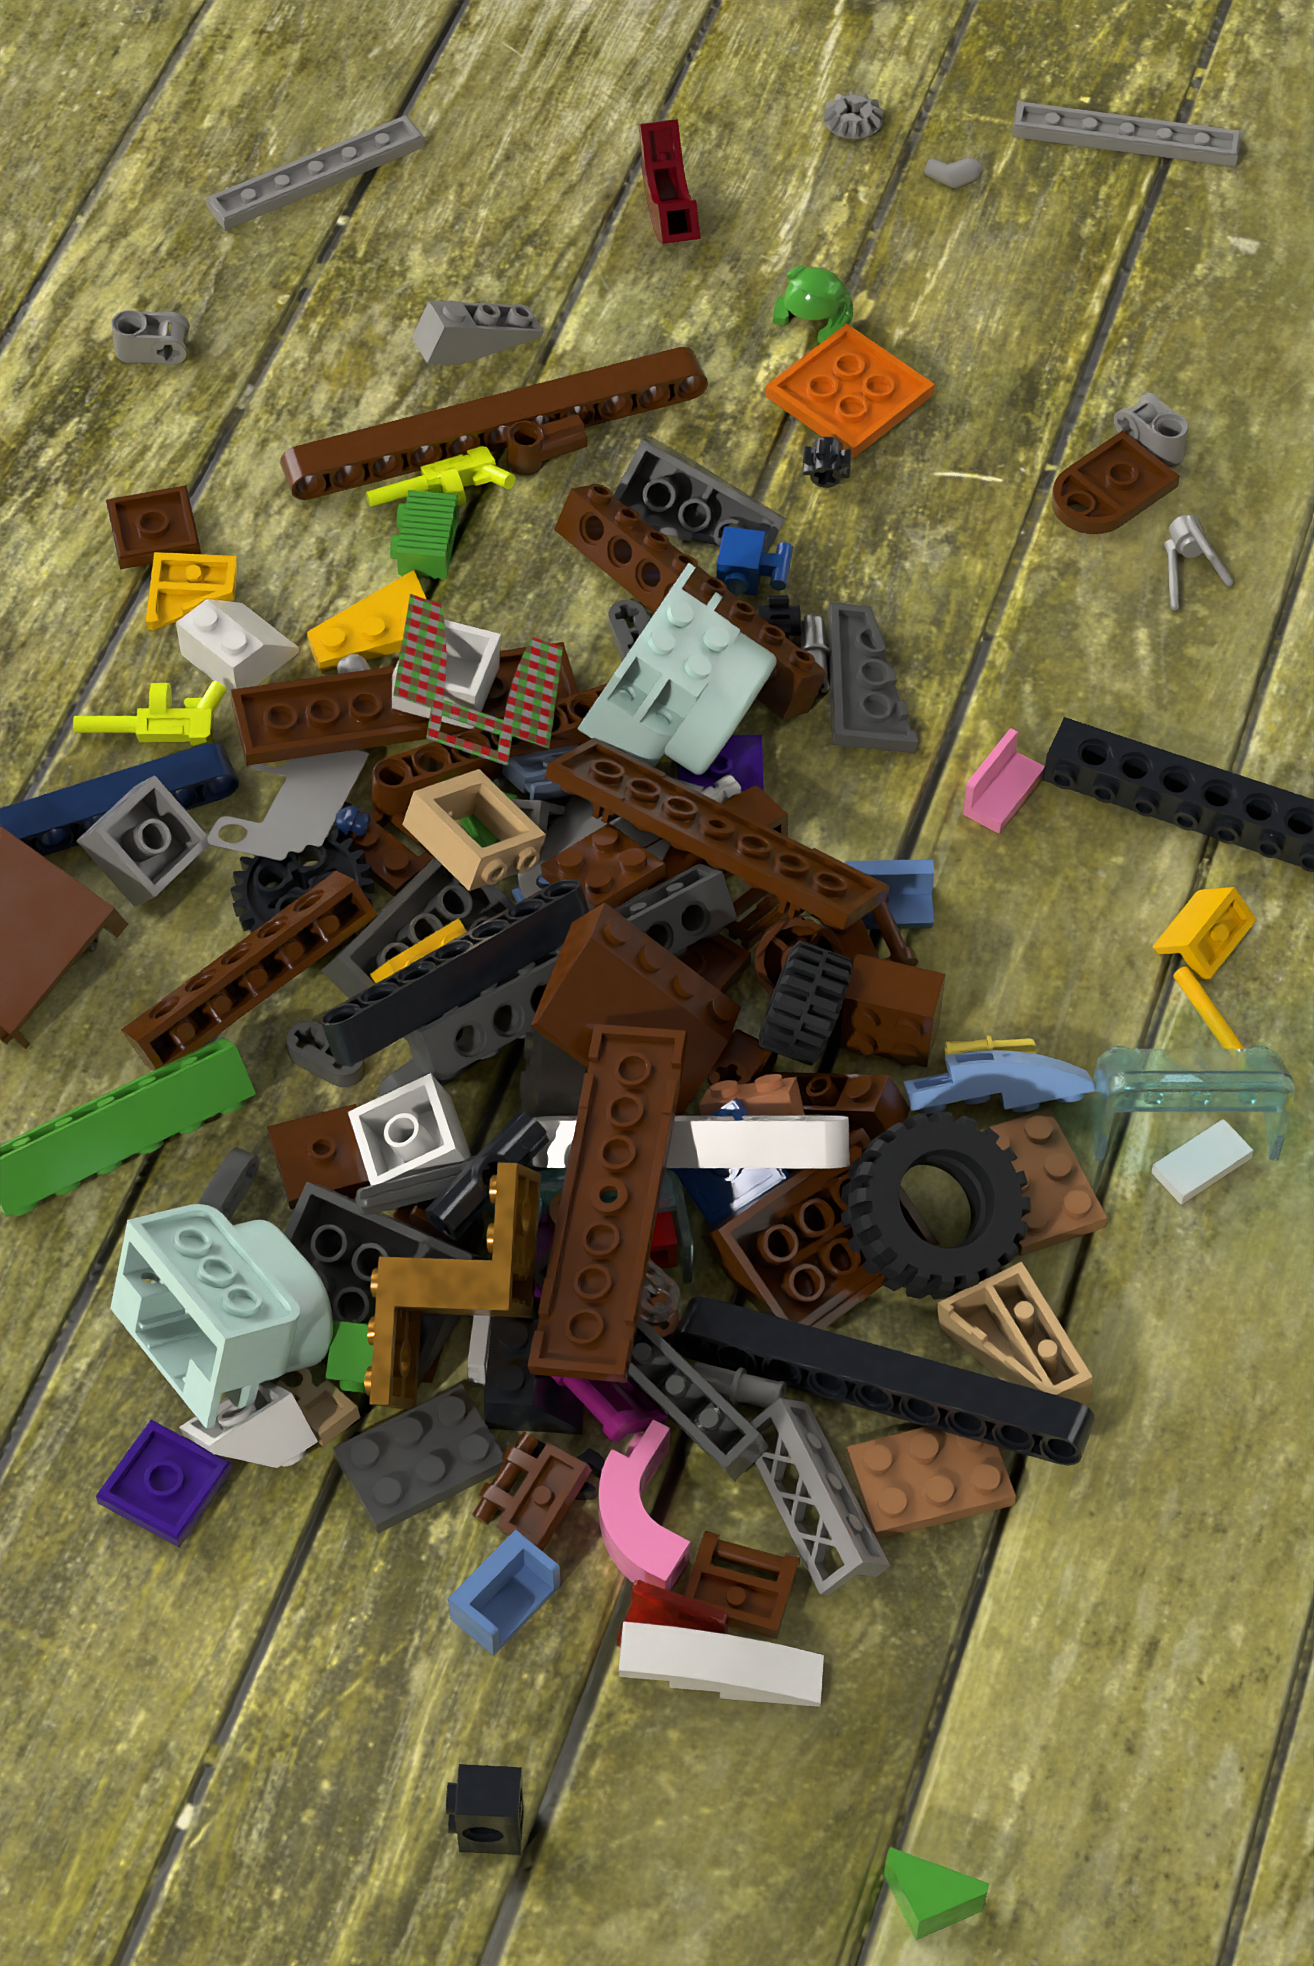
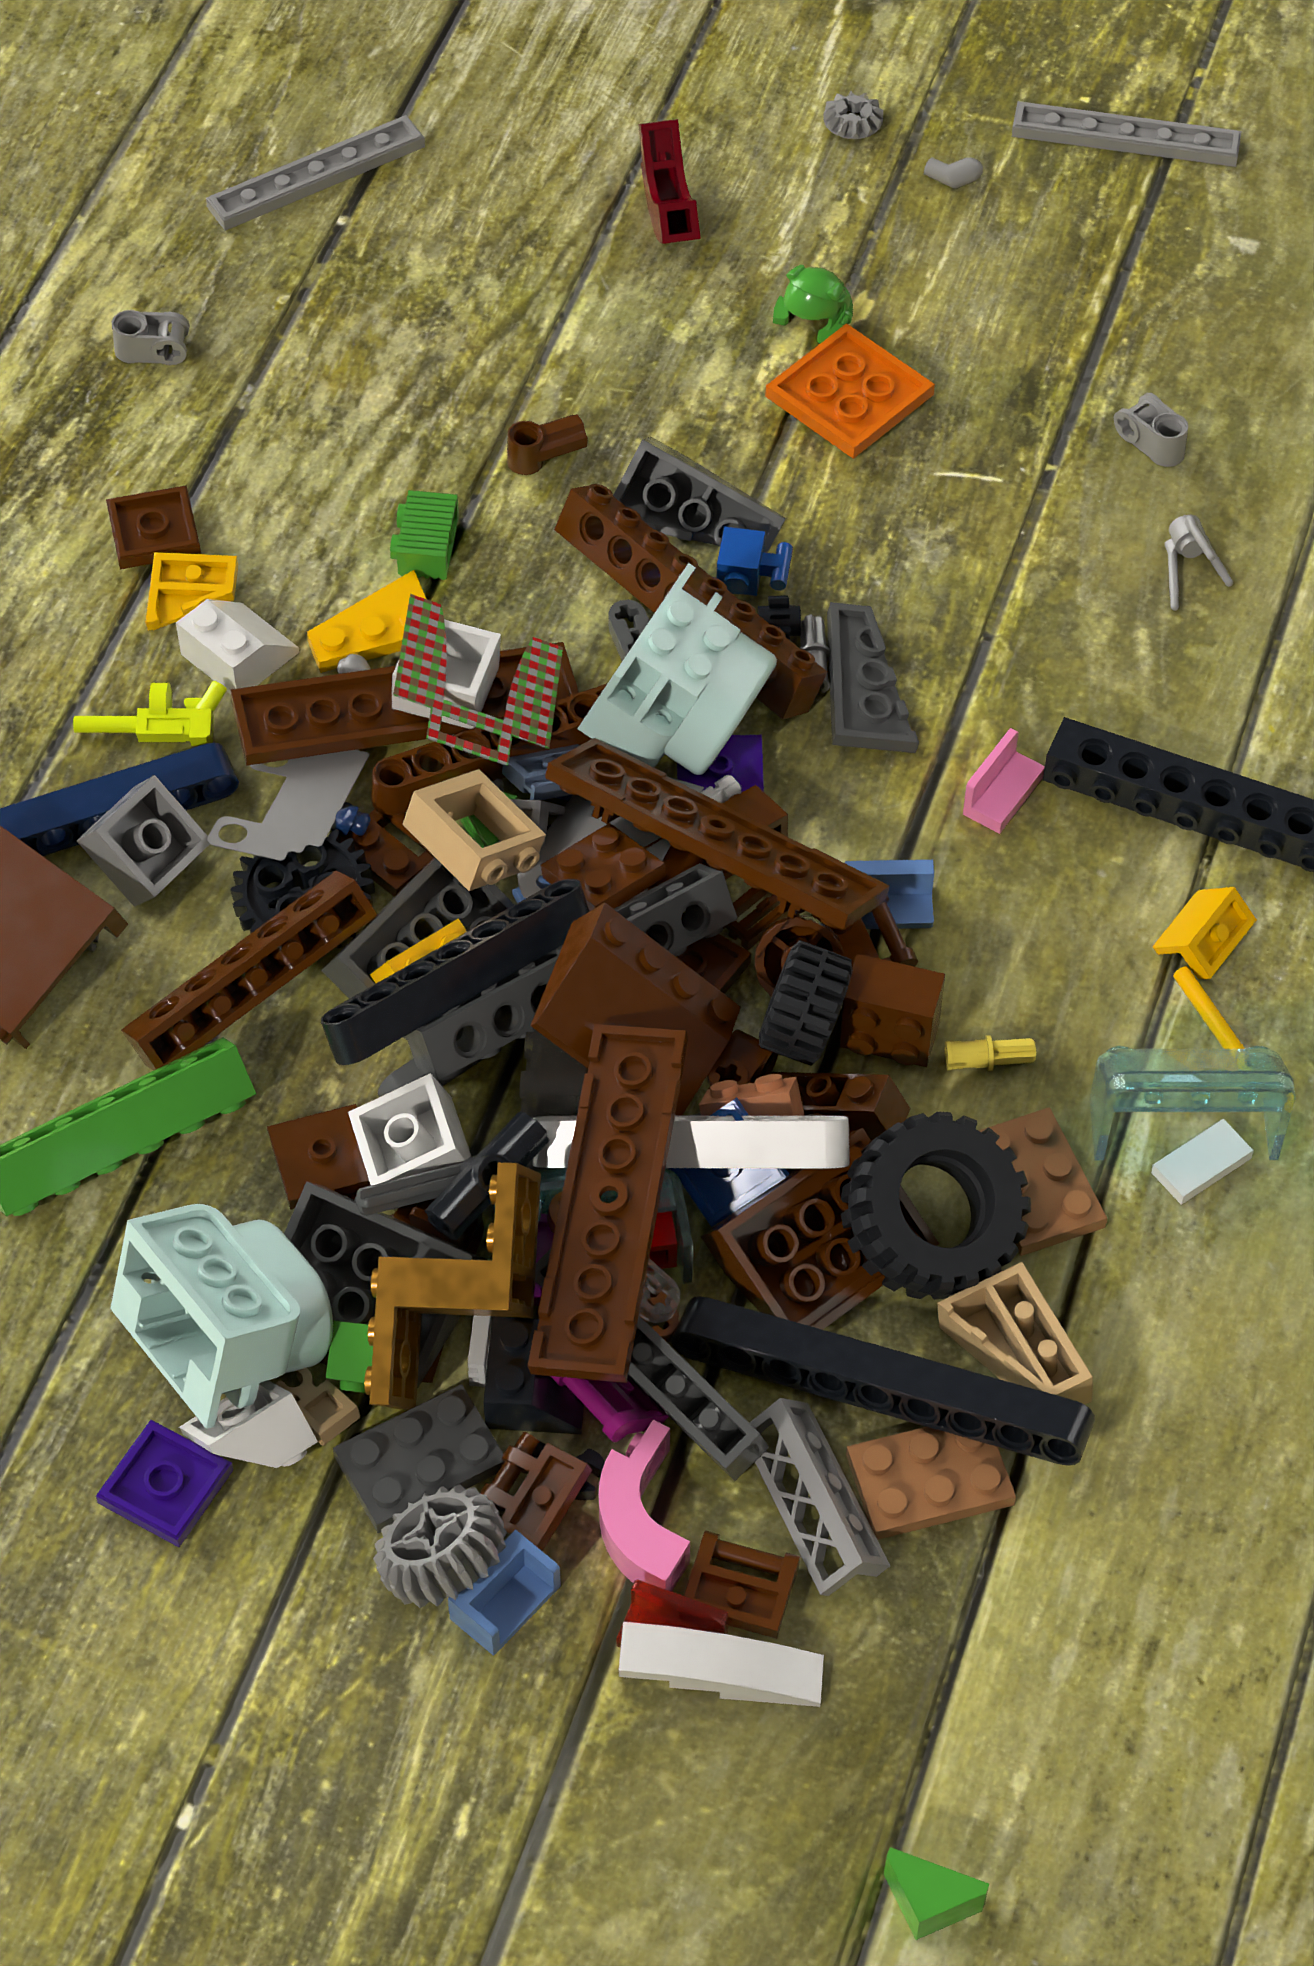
(231, 1182): dark grey beam -> none
(320, 1059): dark grey beam -> none
(433, 436): reddish brown beam -> none
(440, 1546): none -> light grey gear
(448, 477): neon yellow piece -> none
(468, 331): light grey slope -> none
(487, 1809): black brick -> none
(742, 1387): light grey axle -> none
(826, 462): black gear -> none
(1016, 1076): light blue slope -> none
(1113, 484): reddish brown tile -> none

